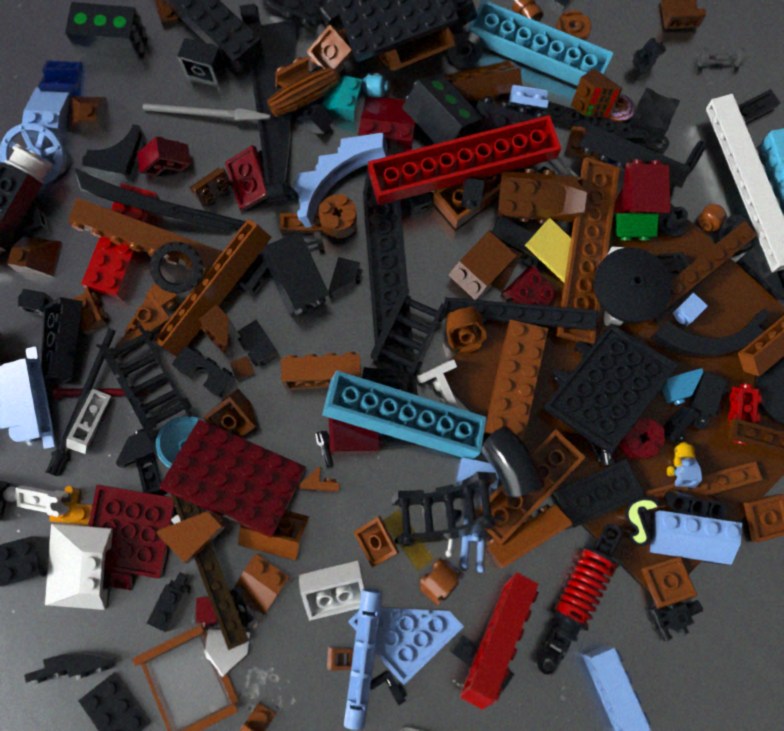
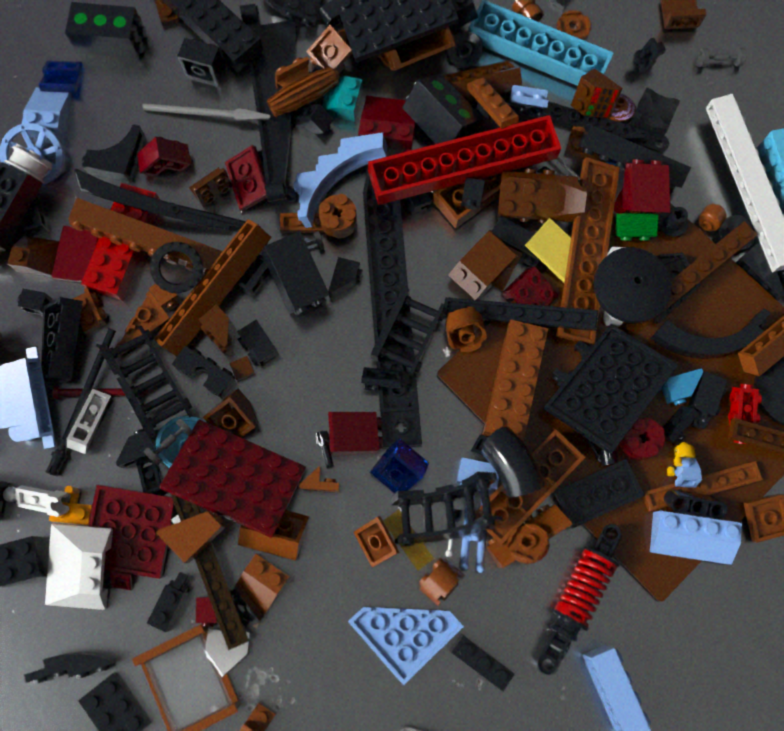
(73, 254): none -> dark red tile
(86, 113): reddish brown slope -> none
(168, 441): none -> dark grey wheel
(316, 370): dark orange brick -> none
(331, 590): white slope -> none
(340, 650): dark orange slope -> none
(363, 659): light blue piece -> none
(375, 85): medium azure head -> none
(397, 691): black plate -> none
(400, 467): none -> clear blue slope
(404, 415): medium azure brick -> none
(440, 381): white bracket -> none
(492, 103): none -> dark orange plate
(499, 642): red brick -> none
(531, 553): none -> dark orange tile
(636, 518): animal -> none
(669, 582): dark orange tile -> none
(677, 618): black piece -> none
(689, 309): light blue brick -> none
(696, 154): black axle -> none
(759, 105): black plate -> none

